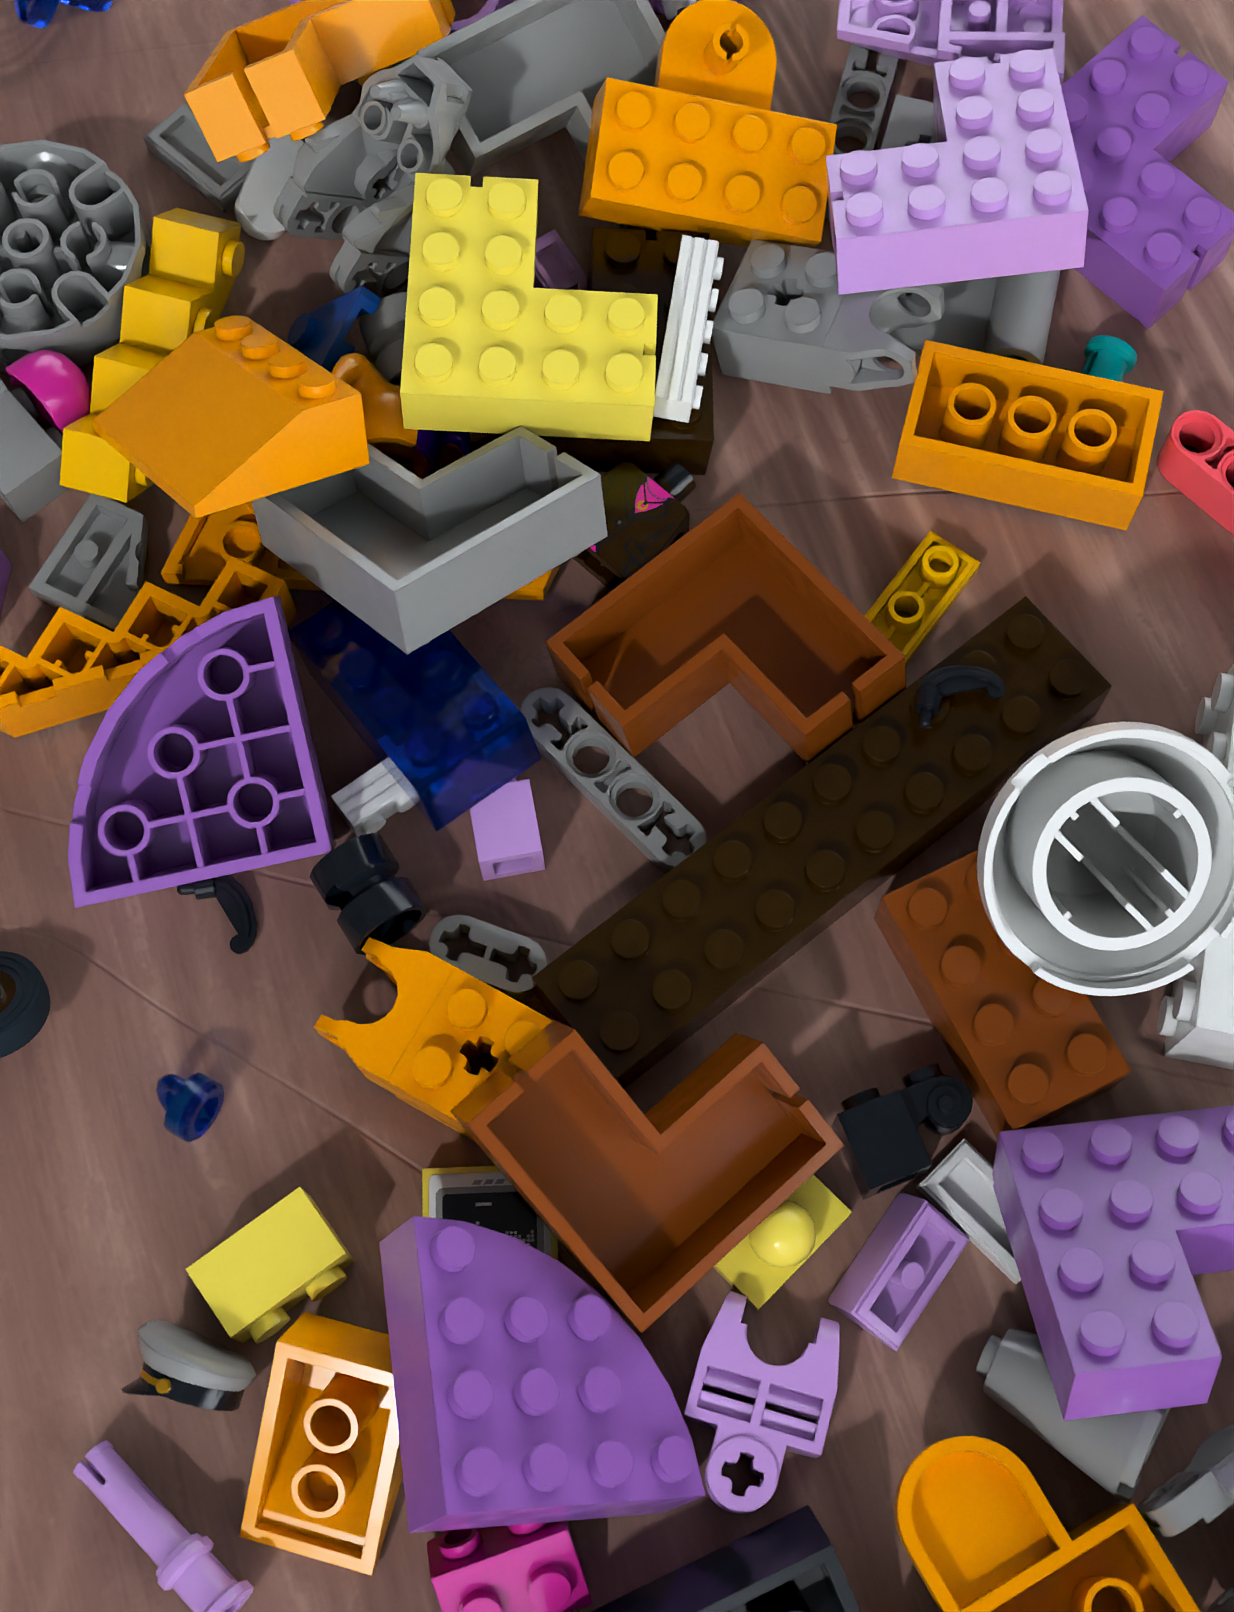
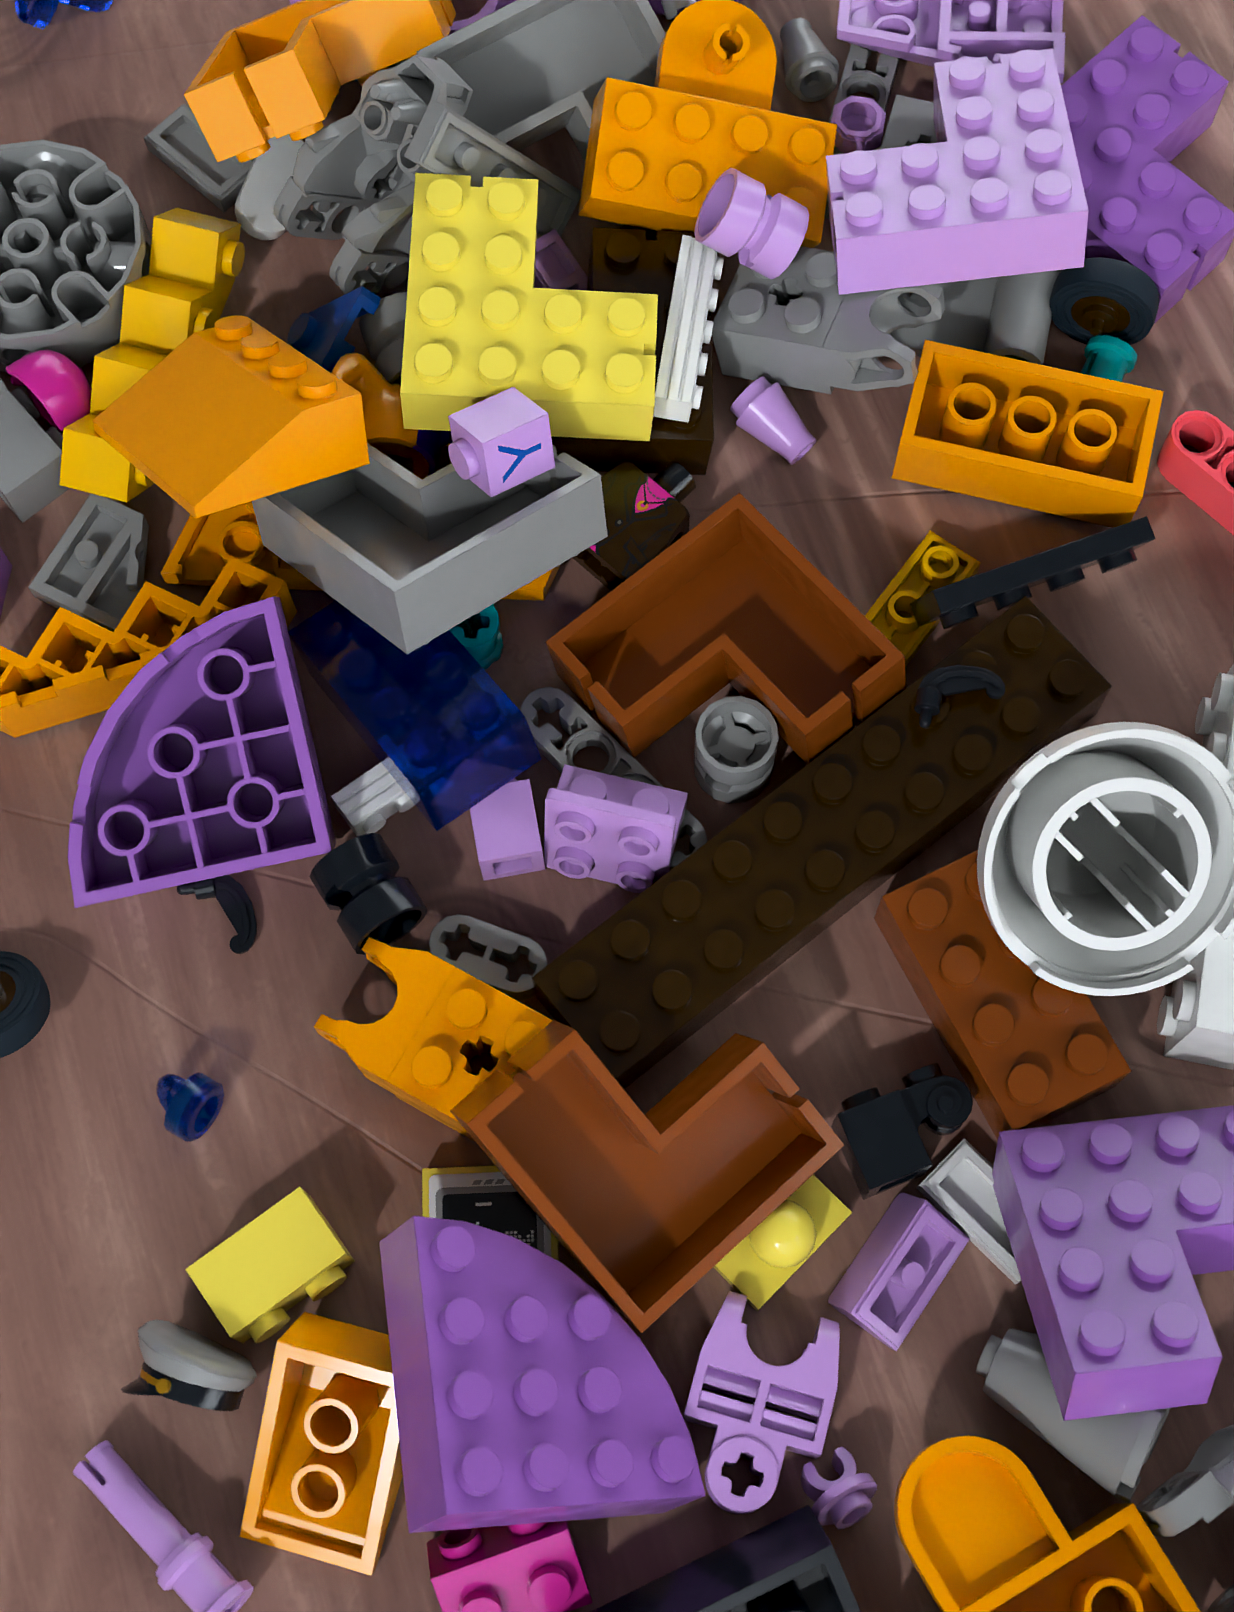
(457, 146): none -> light grey tile
(488, 643): none -> teal bush
(501, 442): none -> lavender brick
(611, 828): none -> lavender bracket
(738, 735): none -> light grey wheel
(752, 224): none -> lavender wheel
(771, 418): none -> lavender cone
(808, 63): none -> light grey cone
(840, 1500): none -> lavender plate
(858, 123): none -> lavender tile
(1011, 582): none -> black plate
(1104, 300): none -> black wheel

